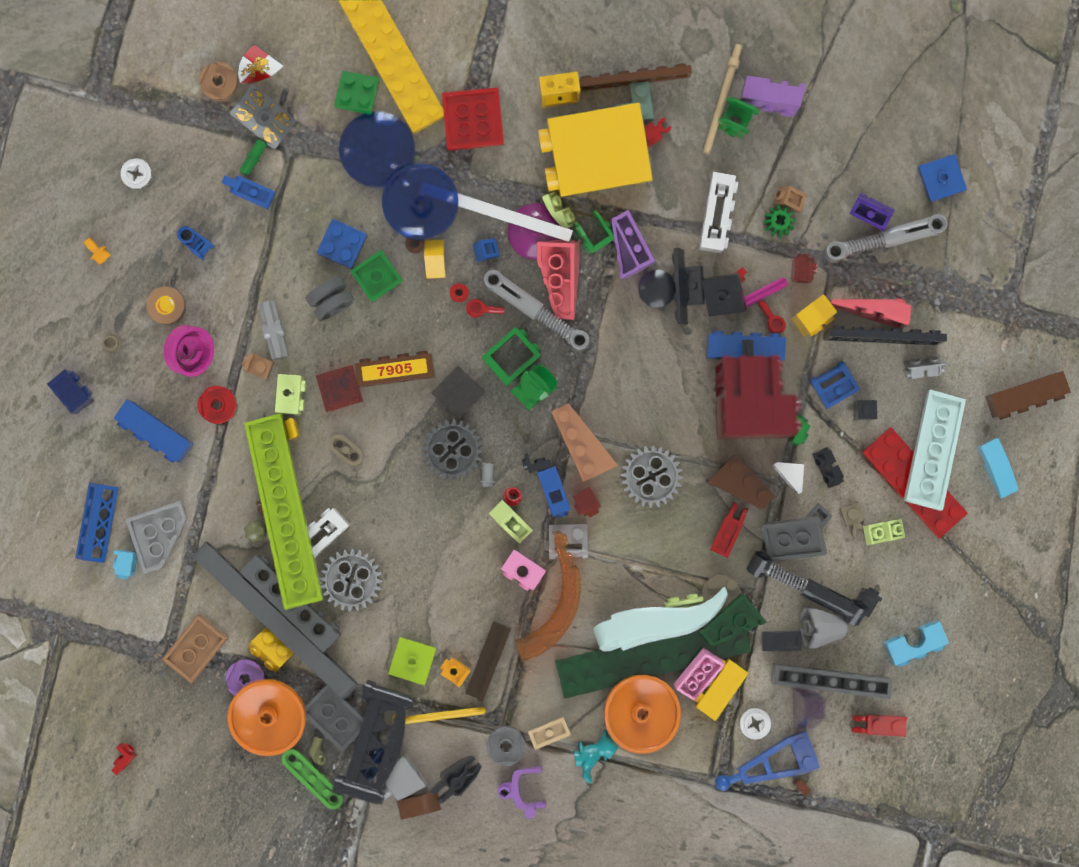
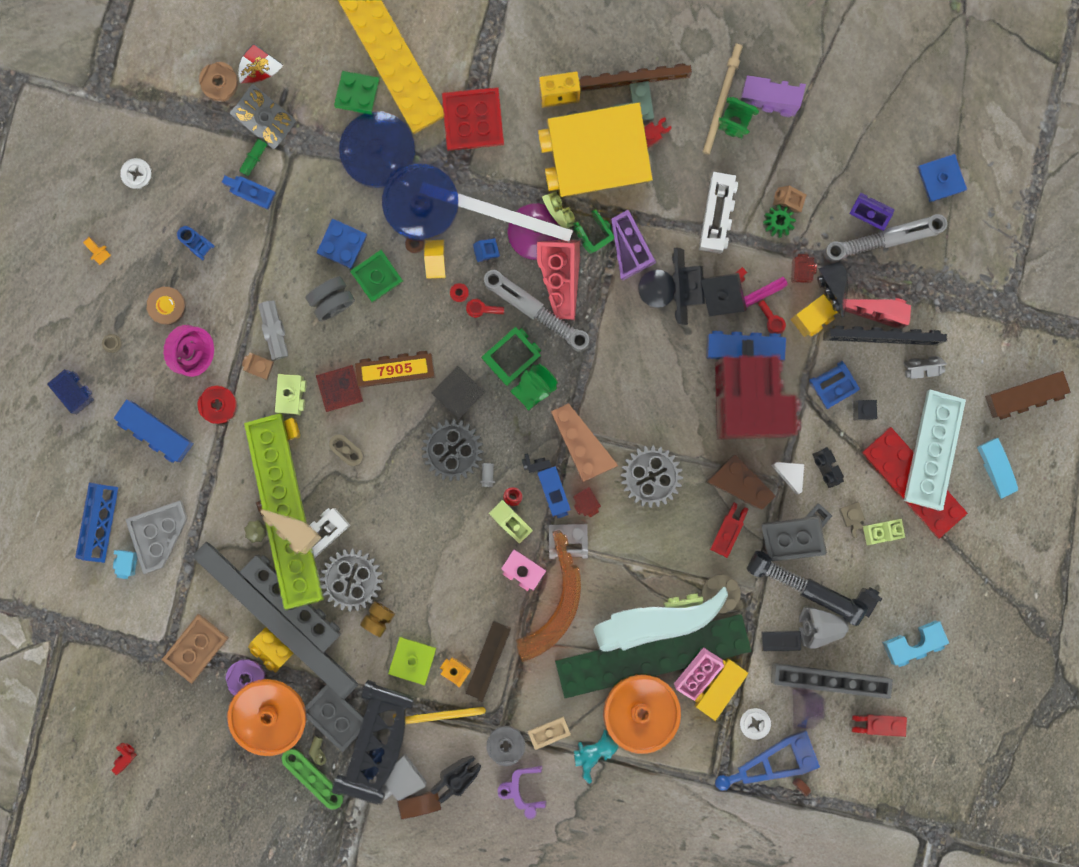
(298, 533): none -> tan slope
(377, 619): none -> pearl gold wheel
(734, 619): dark green wing -> none
(801, 435): green bracket -> none
(835, 284): none -> black slope

